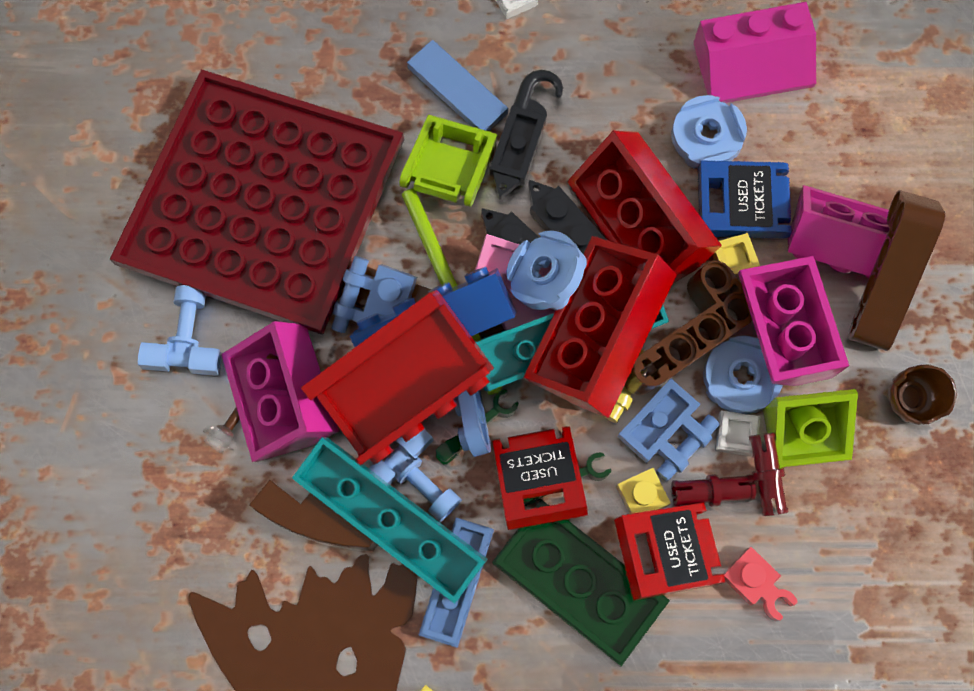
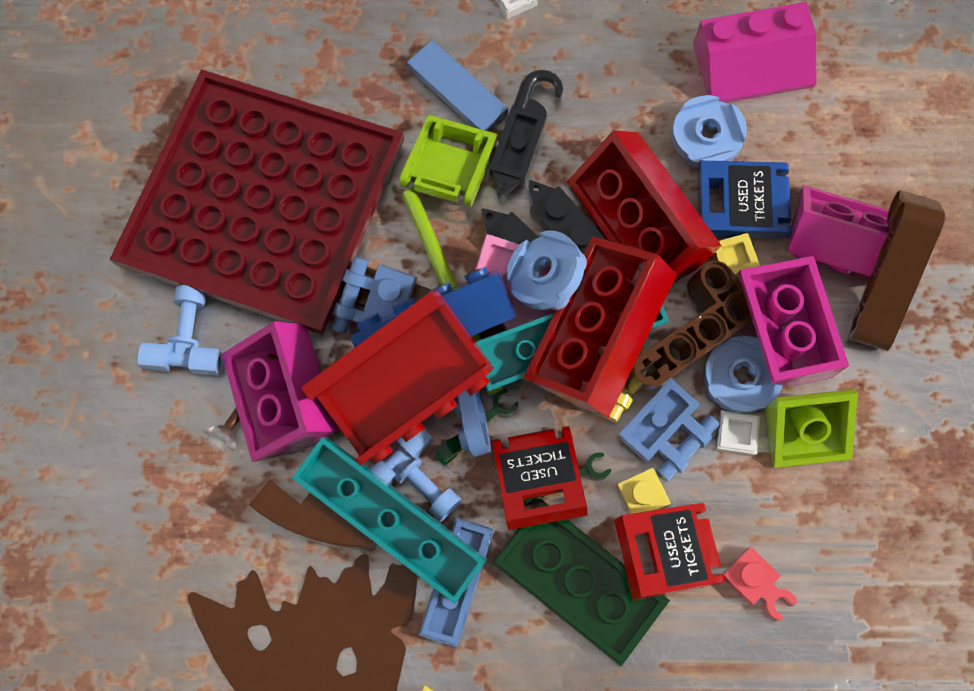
(713, 490): dark red pin -> none
(768, 474): dark red pin -> none
(922, 394): reddish brown hair -> none

